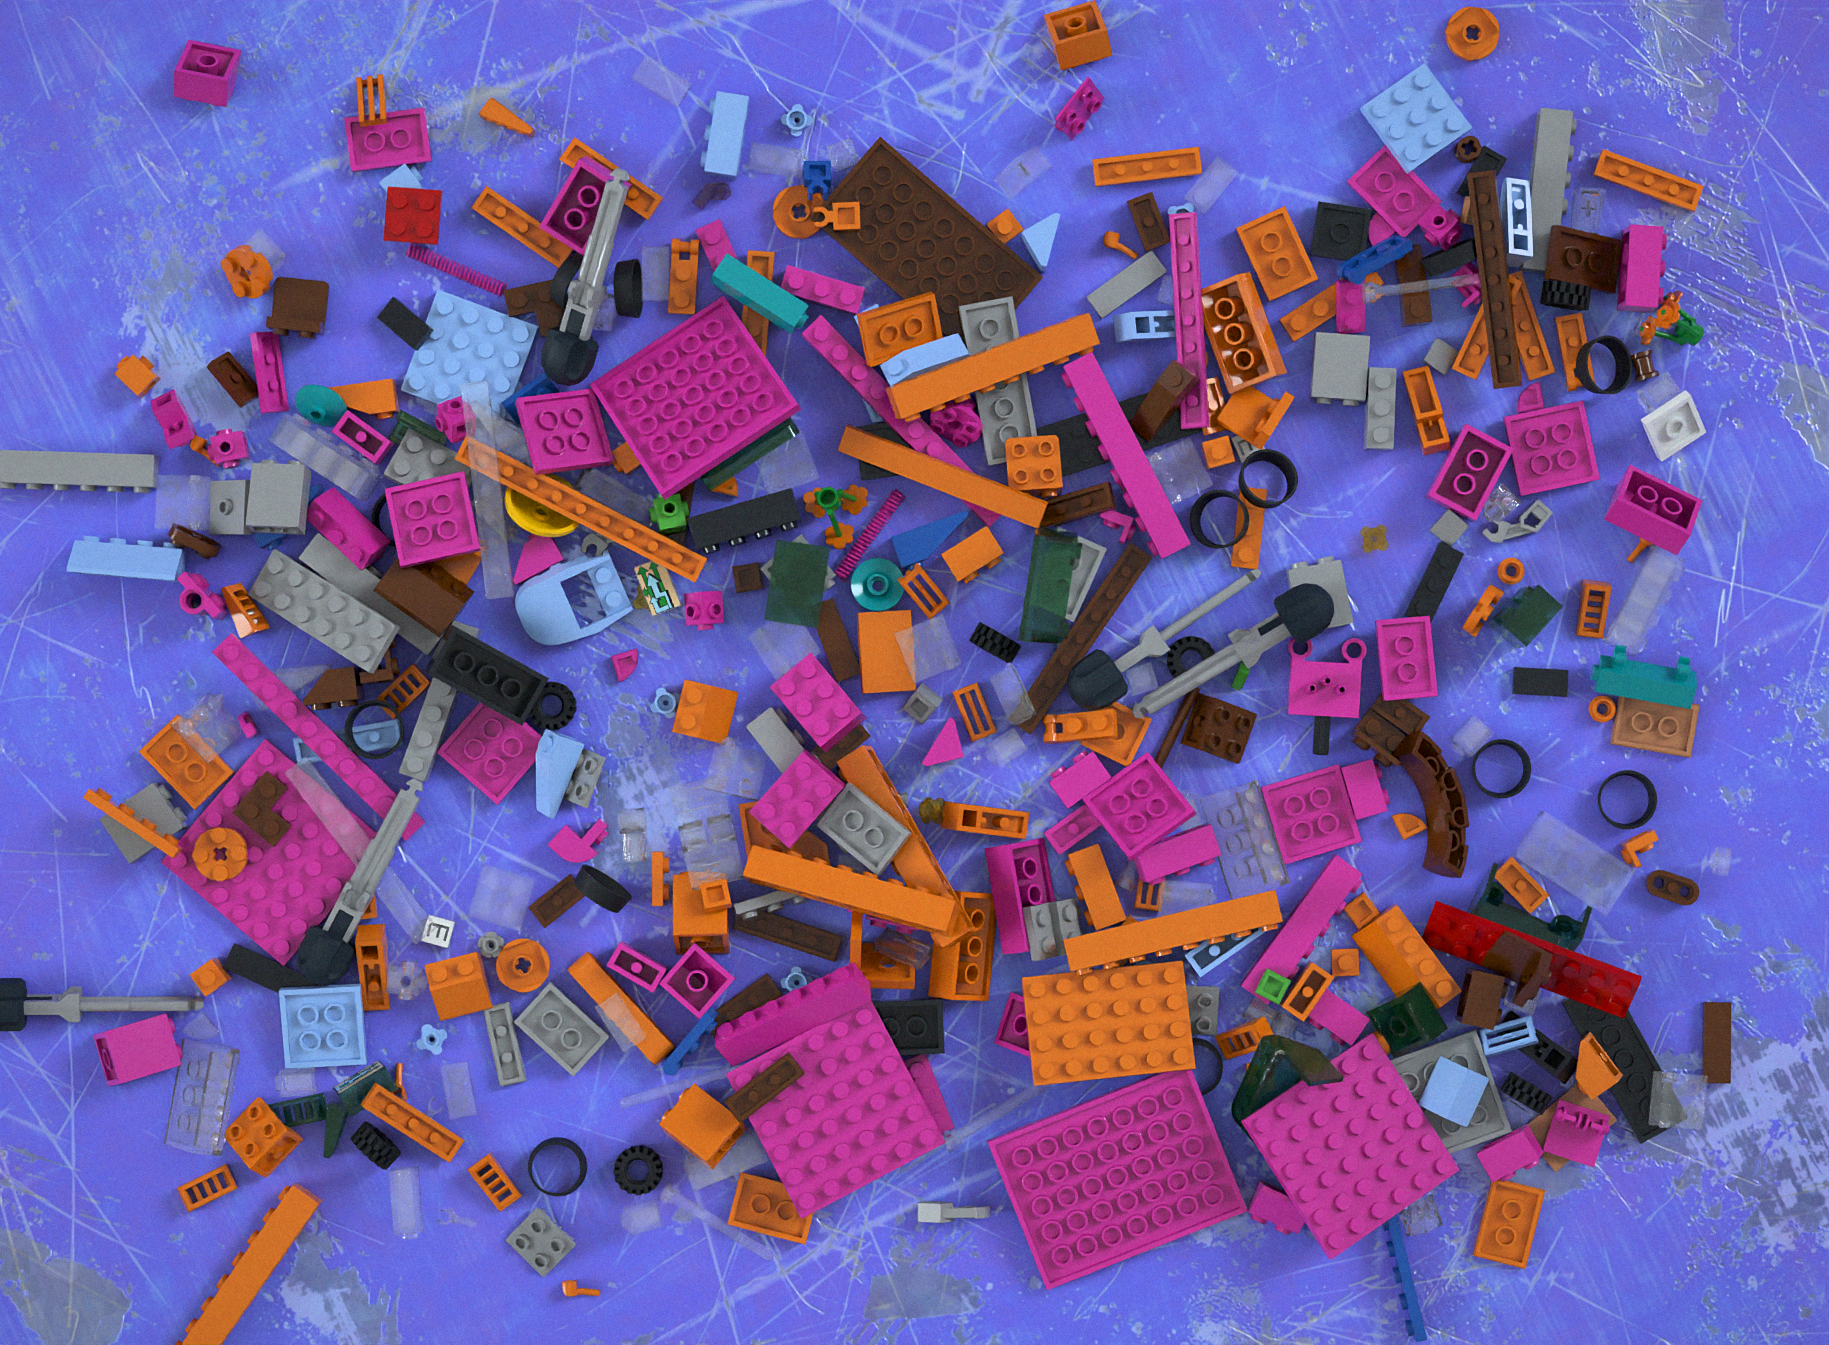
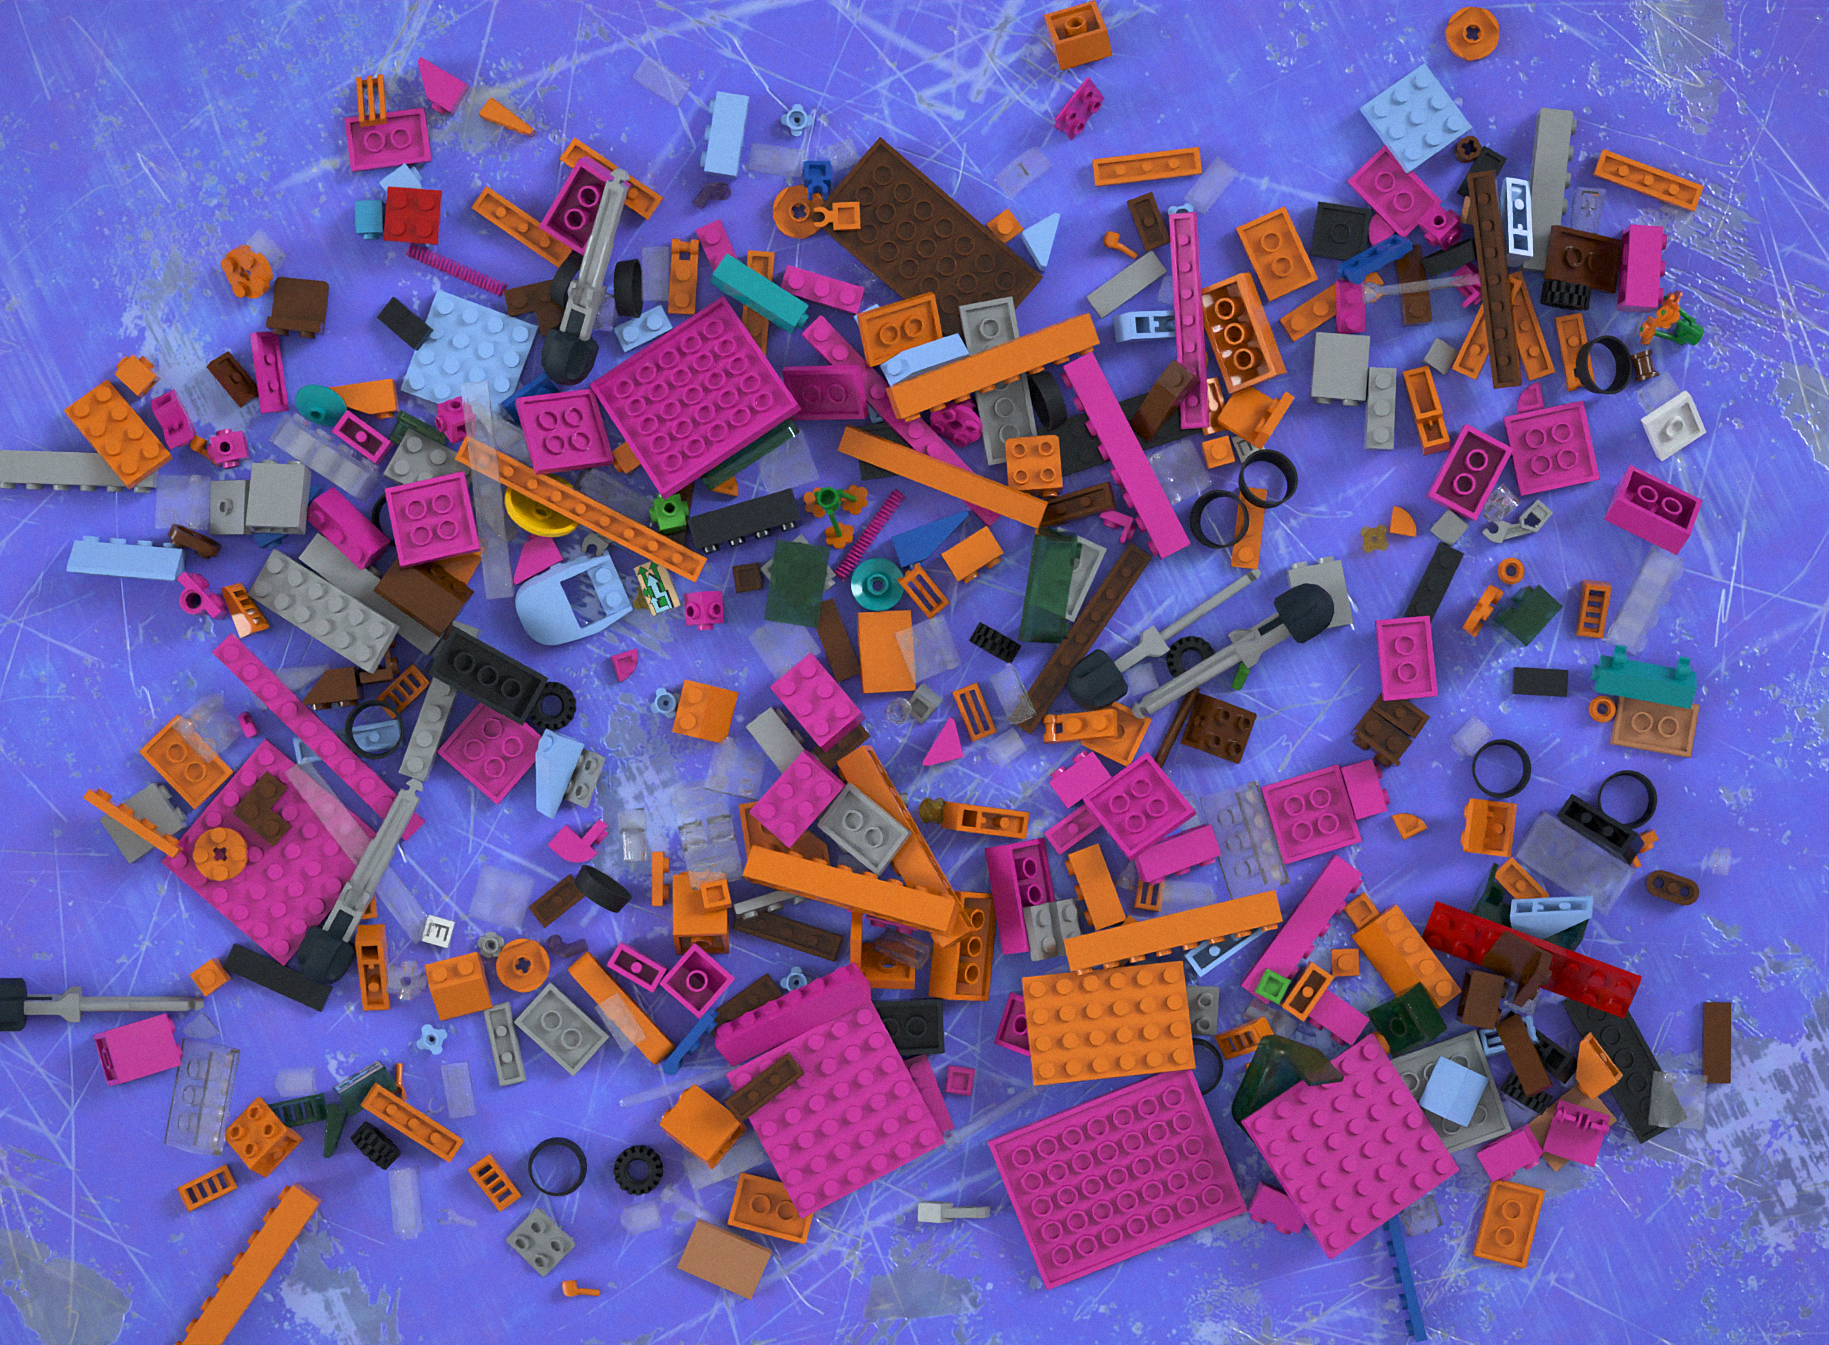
(118, 434): none -> orange plate
(206, 73): dark pink slope -> none
(323, 1026): light blue plate -> none
(370, 218): none -> dark azure brick
(441, 88): none -> dark pink slope
(564, 949): none -> clear purple arm
(643, 329): none -> light blue plate
(724, 1259): none -> nougat tile
(827, 392): none -> dark pink plate
(892, 716): none -> clear bush
(959, 1080): none -> dark pink tile
(1047, 399): none -> black tyre
(1324, 689): dark pink piece -> none
(1402, 523): none -> orange tile
(1442, 803): reddish brown brick -> none
(1489, 827): none -> orange bracket
(1523, 1055): none -> reddish brown tile
(1549, 915): none -> light blue slope
(1601, 829): none -> black brick
(1641, 546): orange hand -> none

